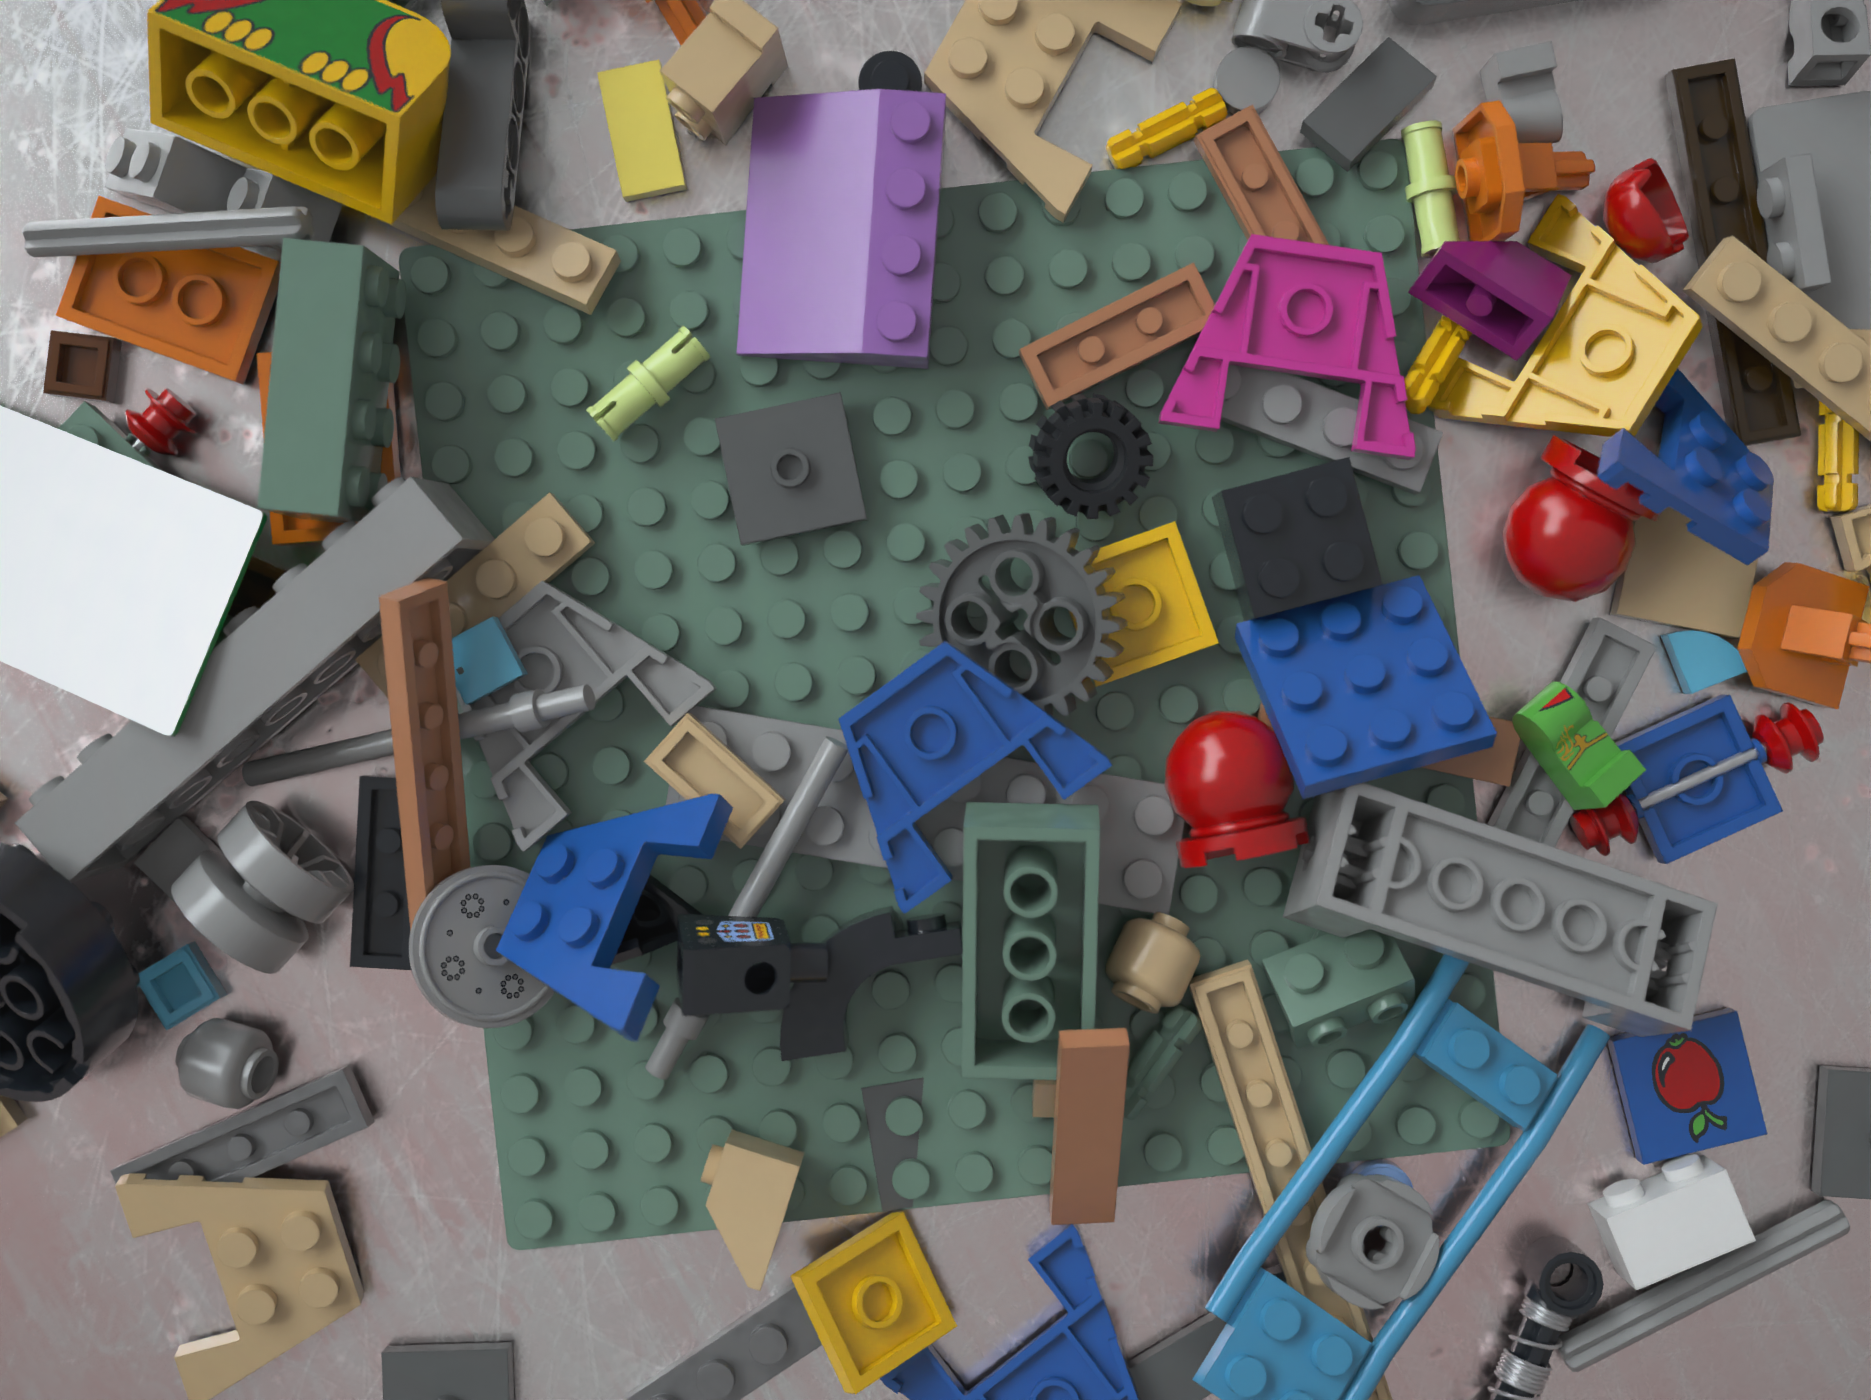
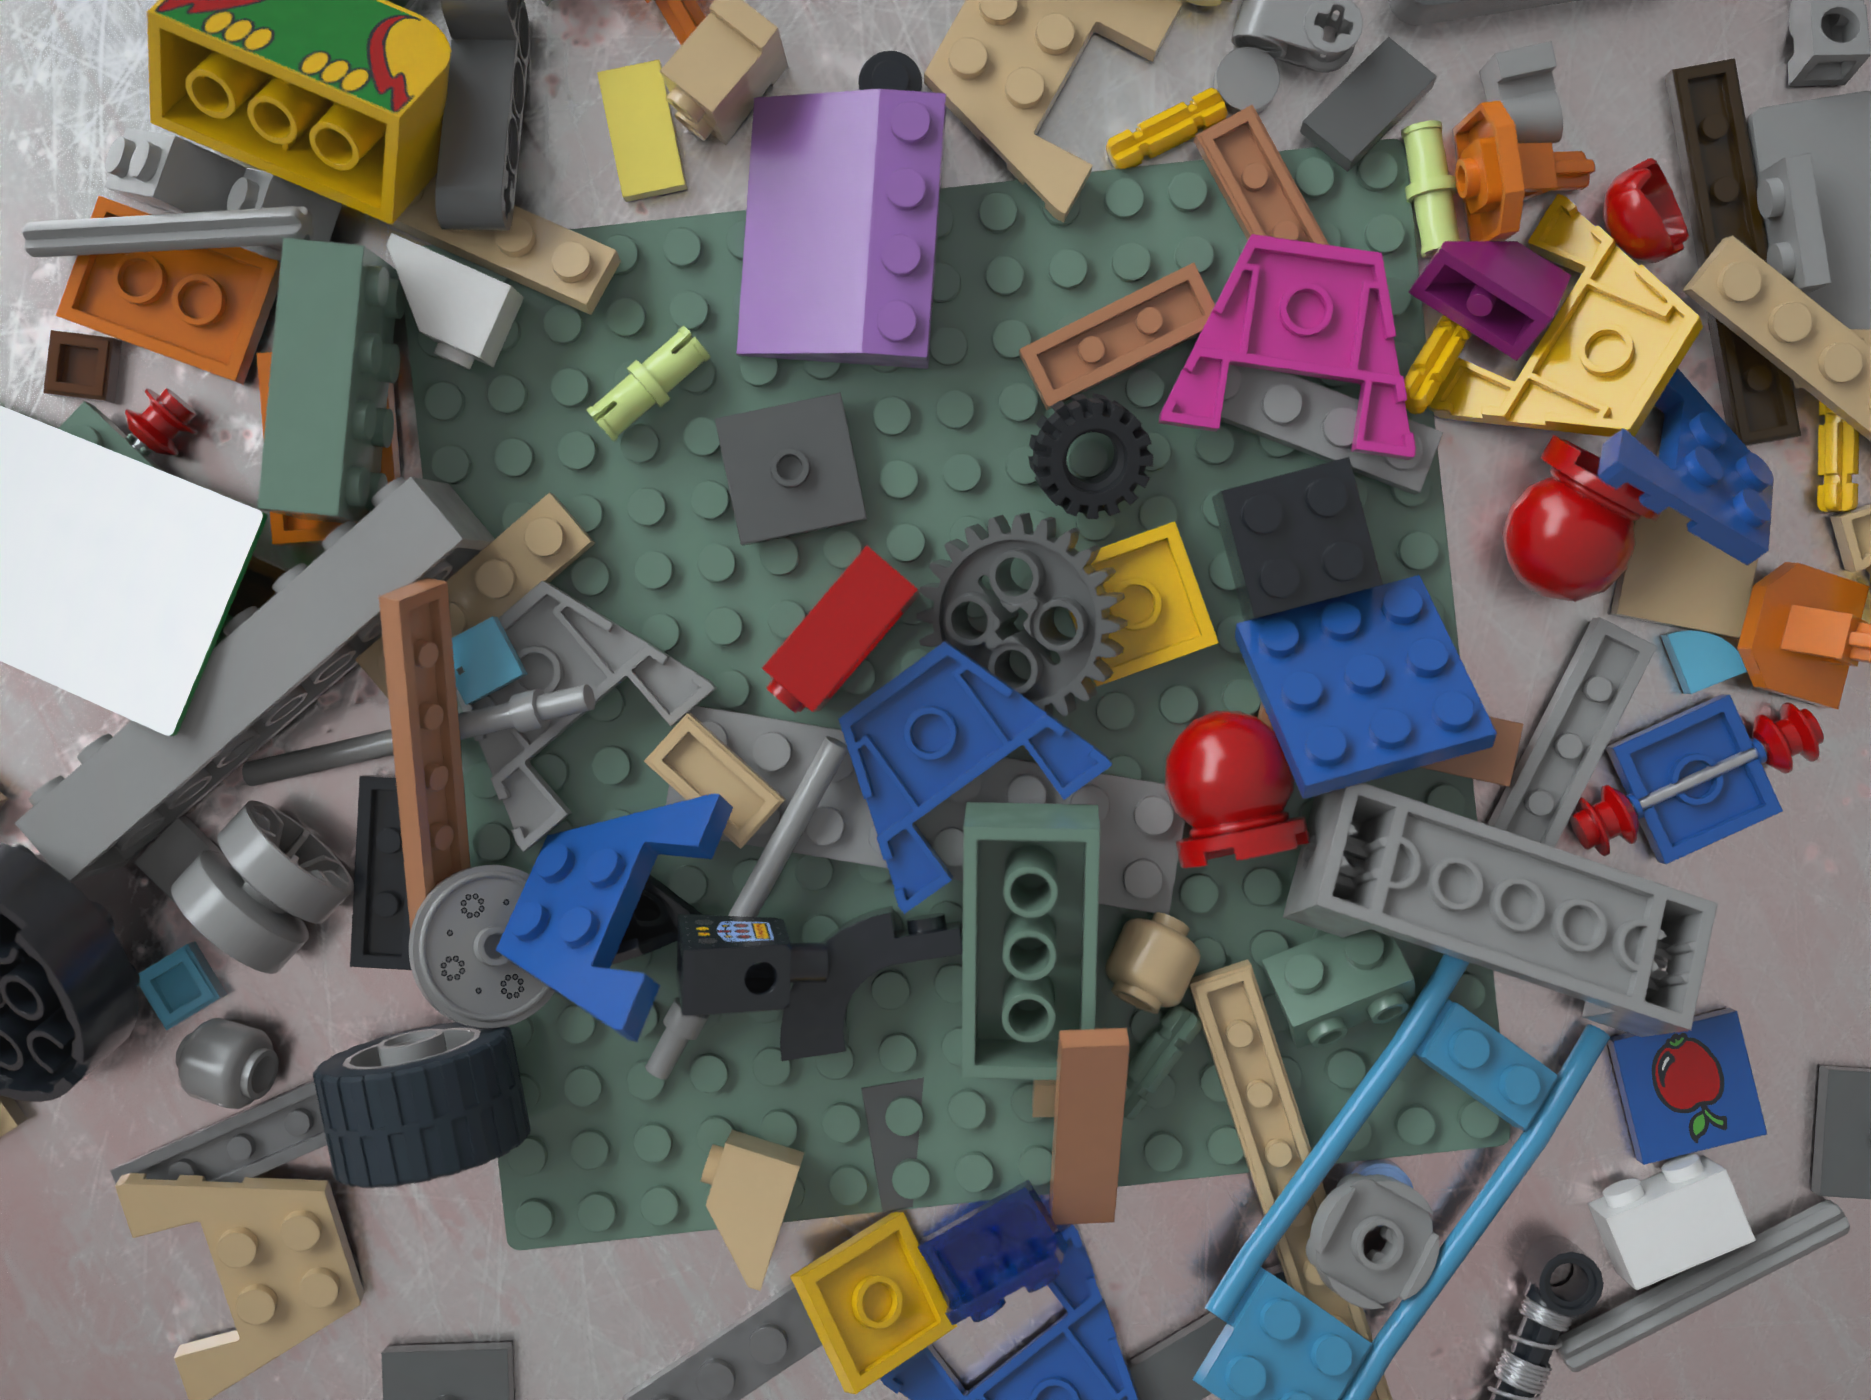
(421, 1104): none -> black wheel
(454, 303): none -> white slope
(839, 633): none -> red window
(995, 1253): none -> clear blue bracket
(1575, 748): bright green leg -> none

